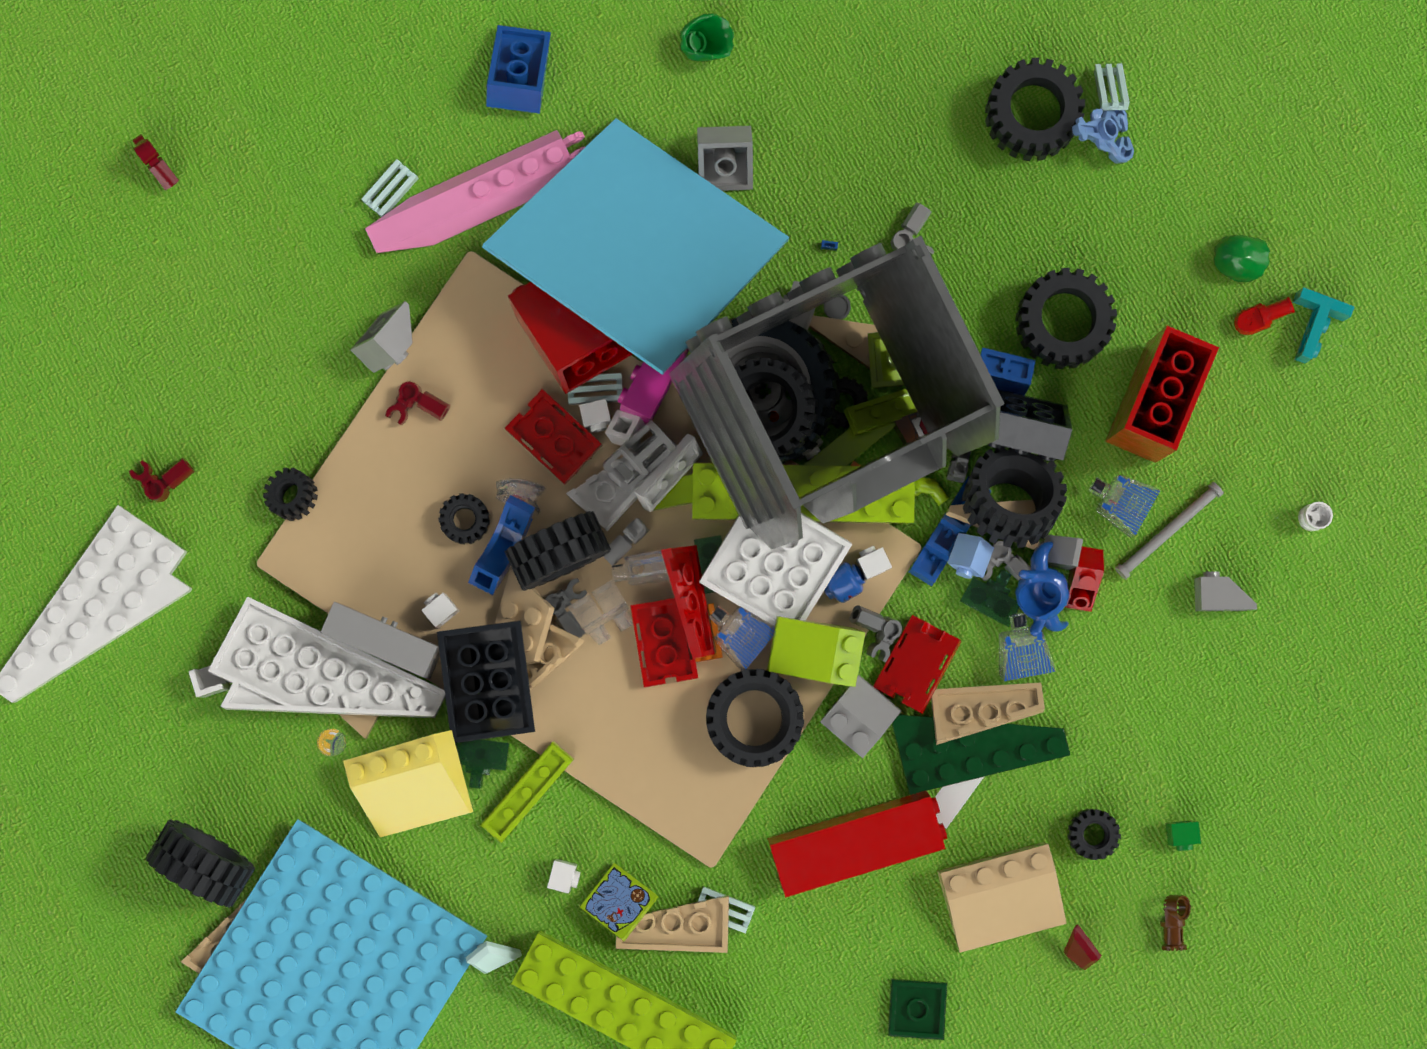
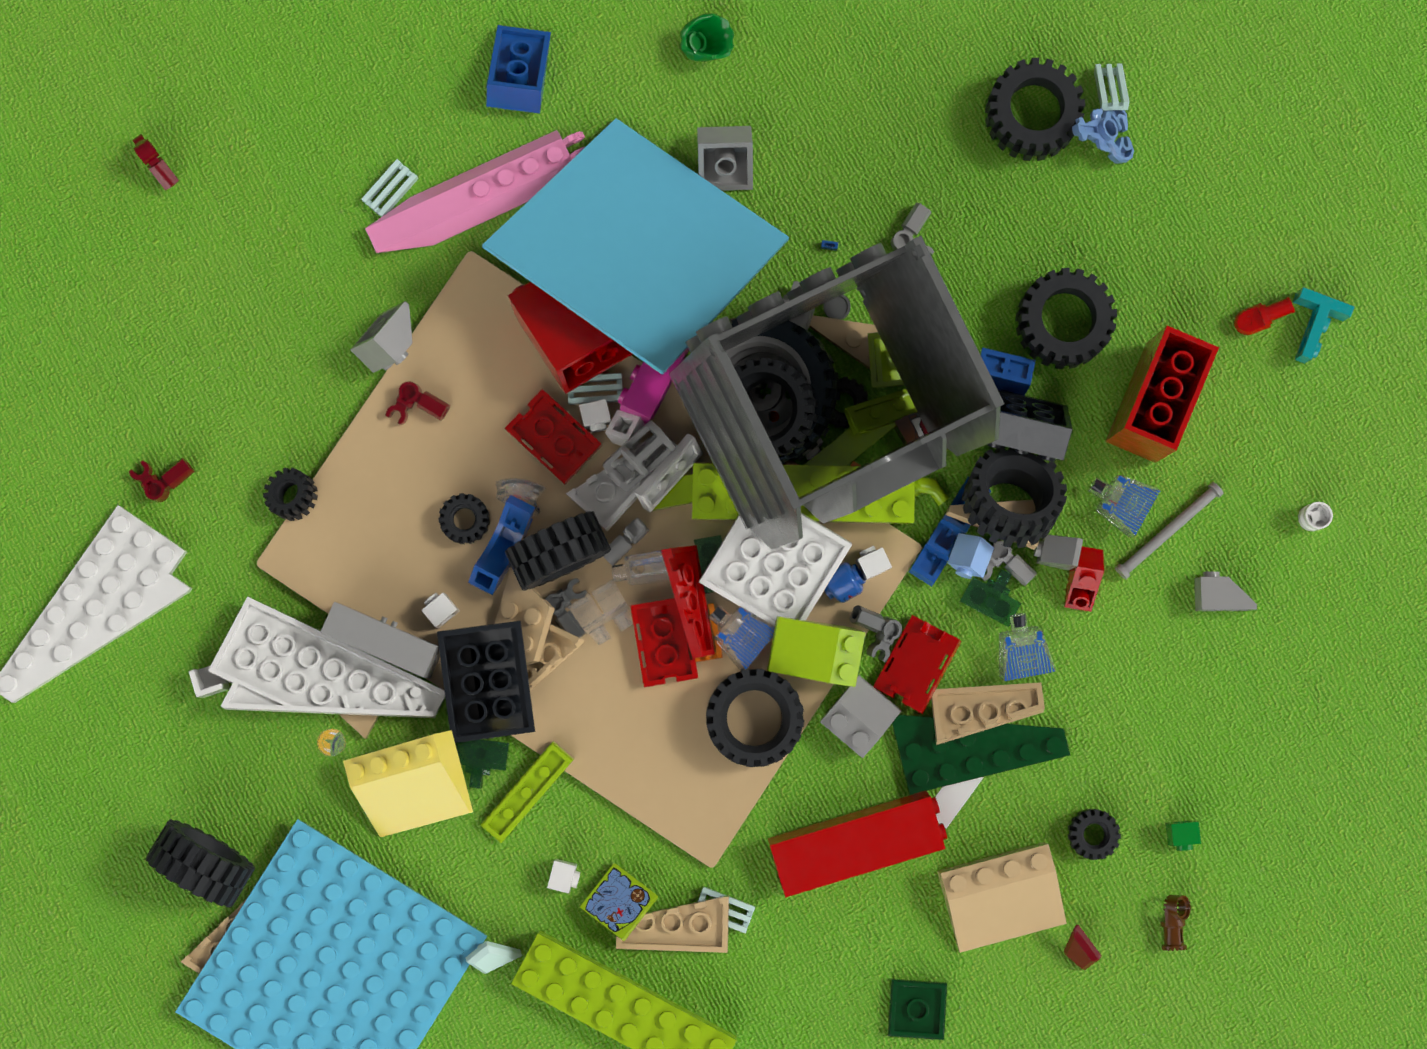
(958, 467): dark grey bar -> none
(1042, 592): blue piece -> none
(1241, 257): green hair -> none

